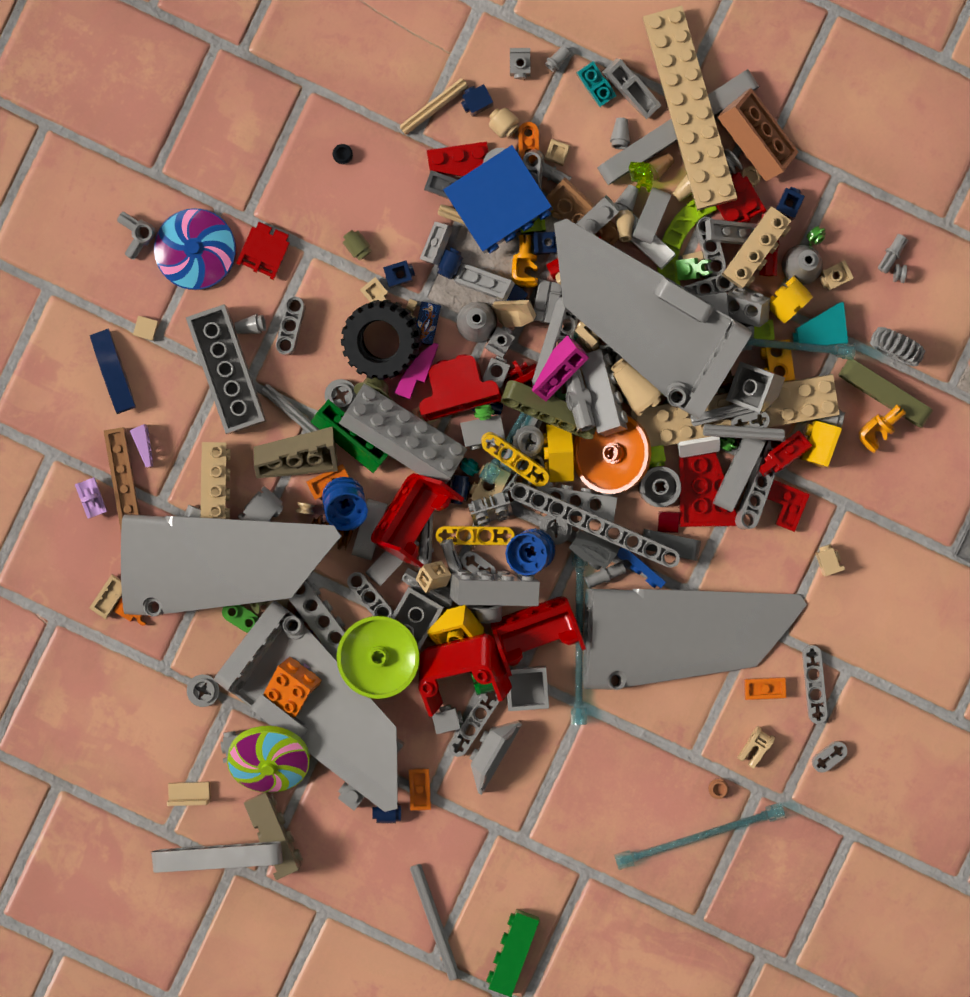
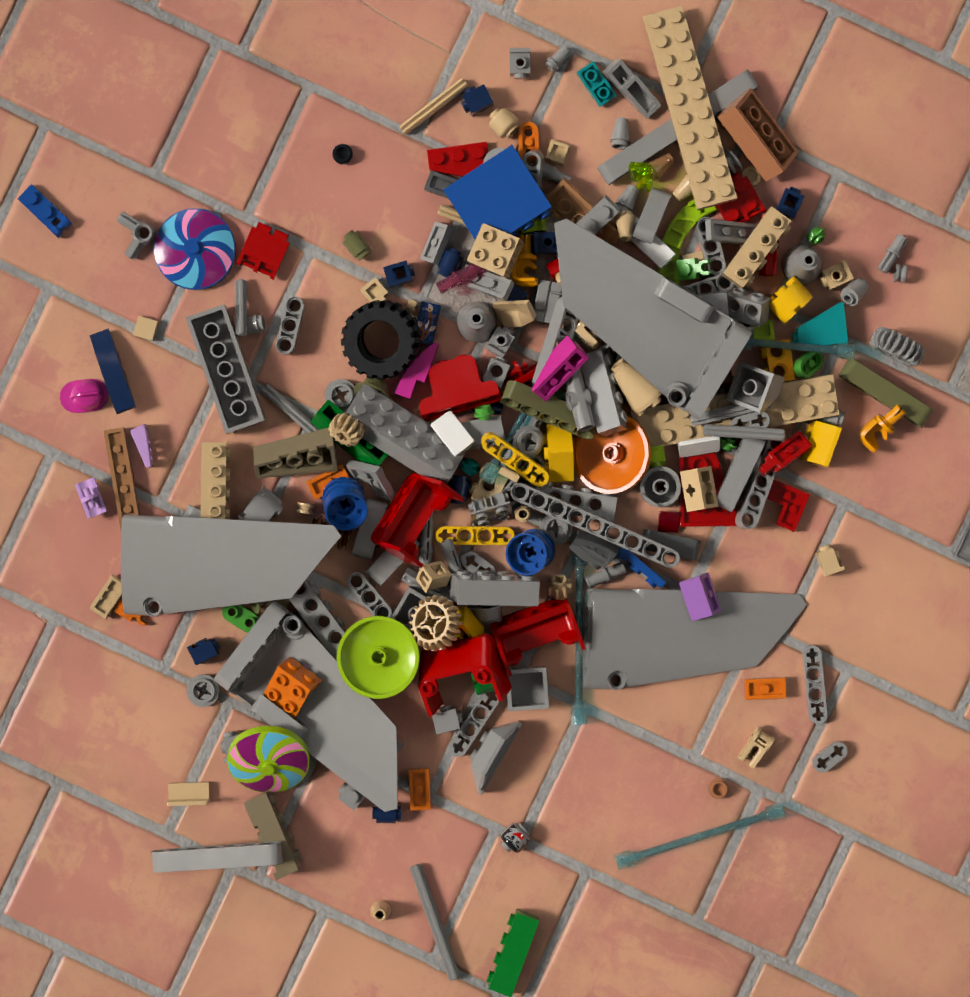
(44, 210): none -> blue plate
(84, 395): none -> dark pink piece
(204, 650): none -> dark blue brick
(240, 307): none -> light grey axle
(346, 429): none -> tan gear
(374, 476): none -> light grey plate
(380, 906): none -> tan cone
(425, 619): none -> tan gear
(452, 433): none -> white slope
(459, 277): none -> clear pink pin
(495, 250): none -> tan bracket
(509, 474): none -> tan tile
(515, 837): none -> head
(525, 518): none -> tan pin
(559, 587): none -> tan gear
(699, 489): none -> tan brick
(700, 596): none -> medium lavender panel
(808, 364): none -> bright green plate
(855, 291): none -> light grey brick

